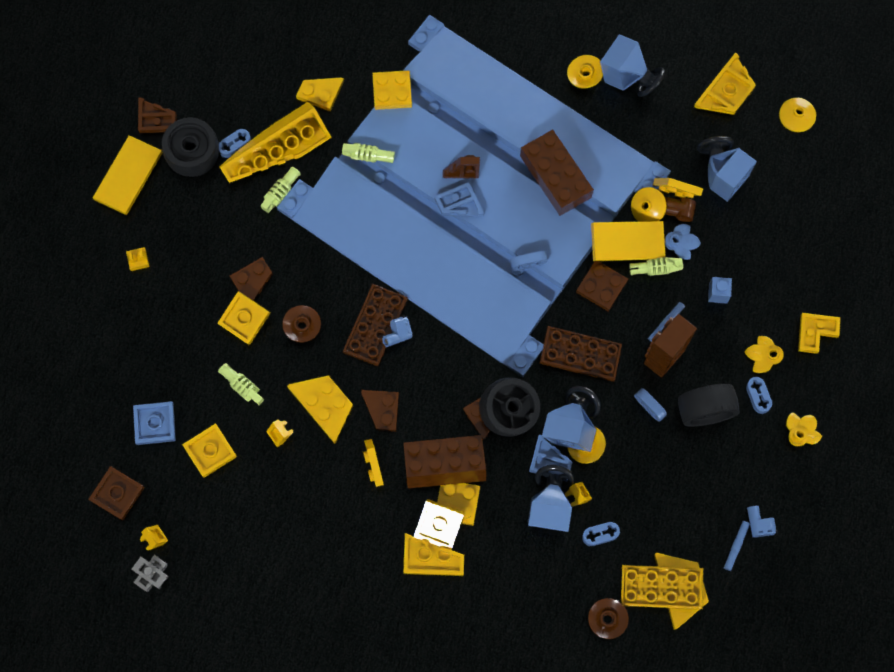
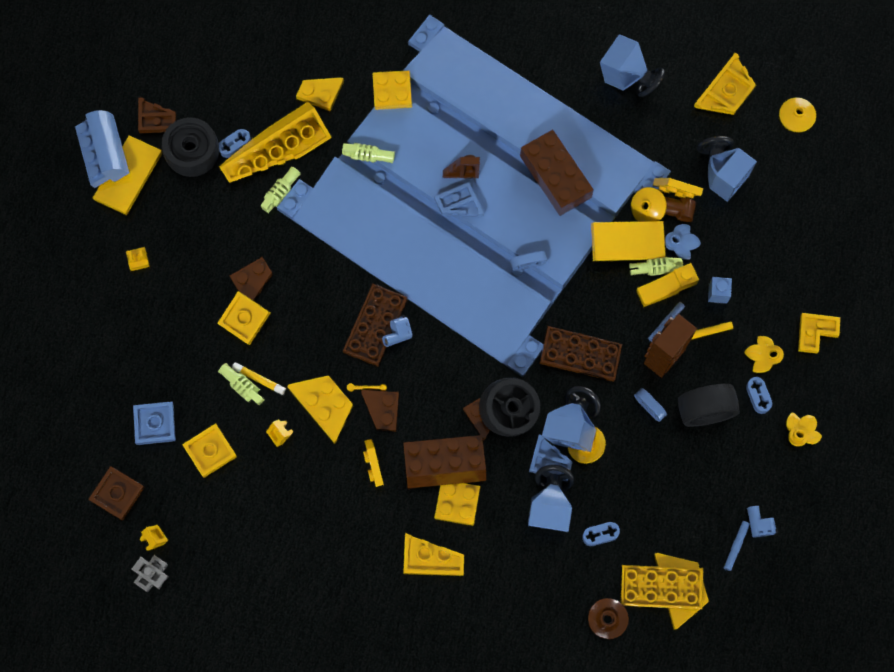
(101, 148): none -> medium blue brick
(258, 378): none -> yellow bar
(299, 315): reddish brown dish -> none
(350, 387): none -> yellow hinge
(439, 524): plate -> none
(580, 493): yellow tile -> none
(581, 66): yellow dish -> none
(602, 285): reddish brown plate -> none
(668, 285): none -> yellow slope
(713, 329): none -> yellow bar

